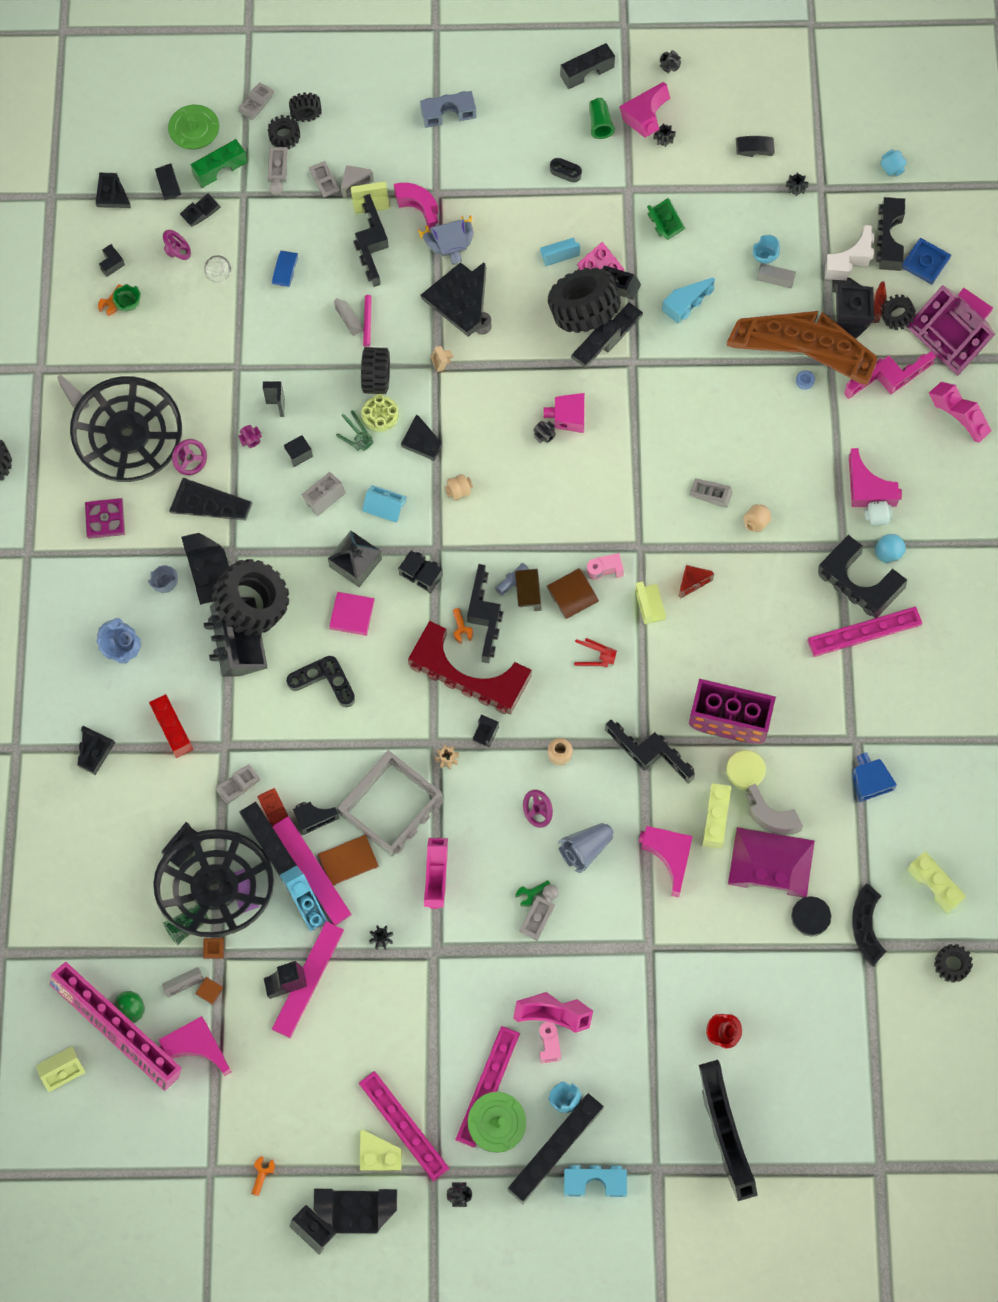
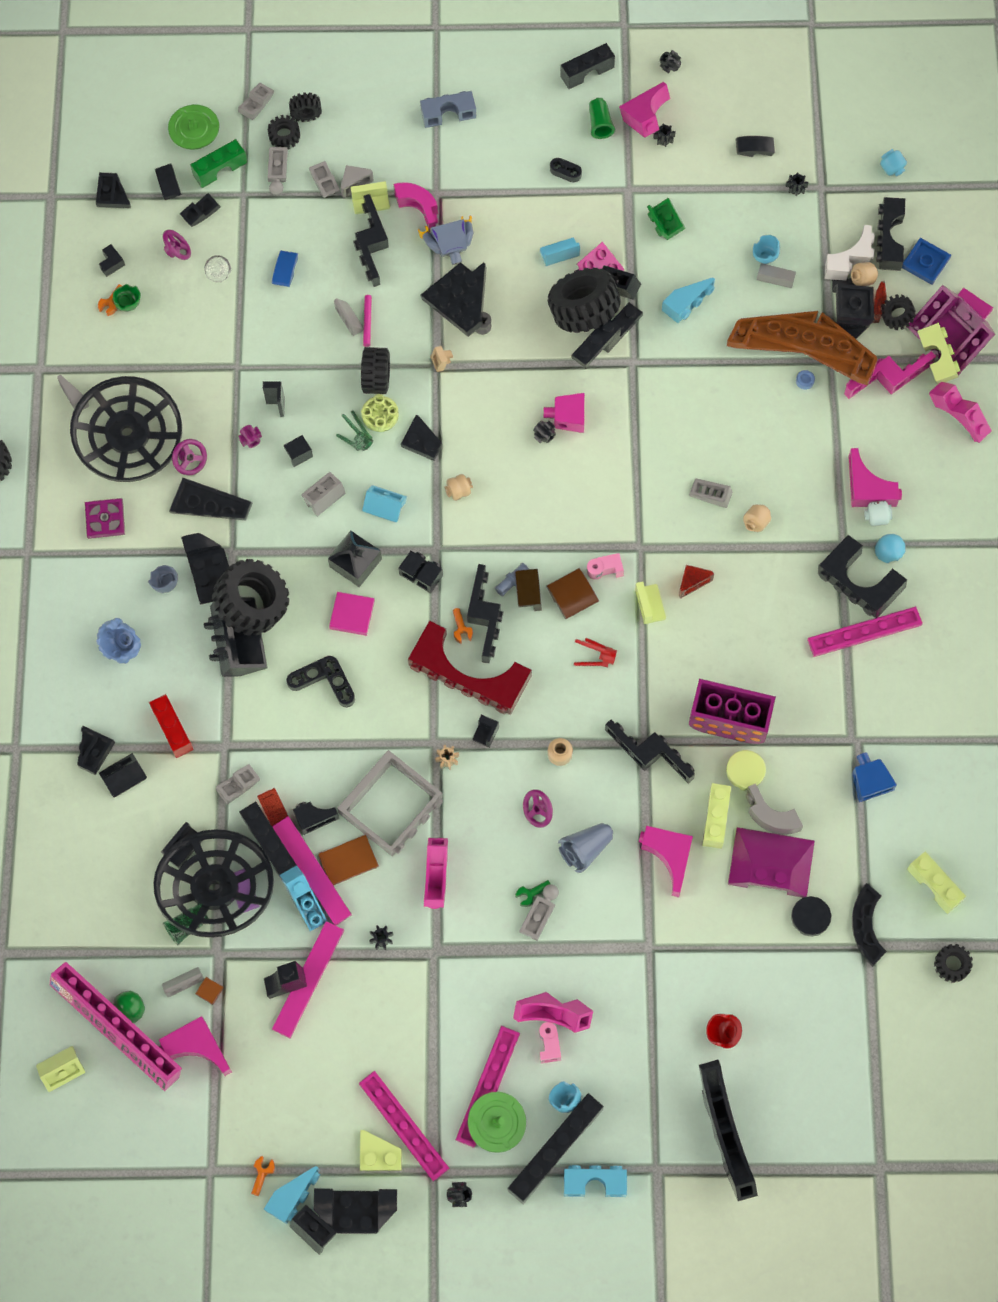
(123, 775): none -> black panel
(213, 948): dark orange tile -> none
(288, 1197): none -> medium azure slope
(864, 274): none -> tan head
(934, 338): none -> yellowish green arch

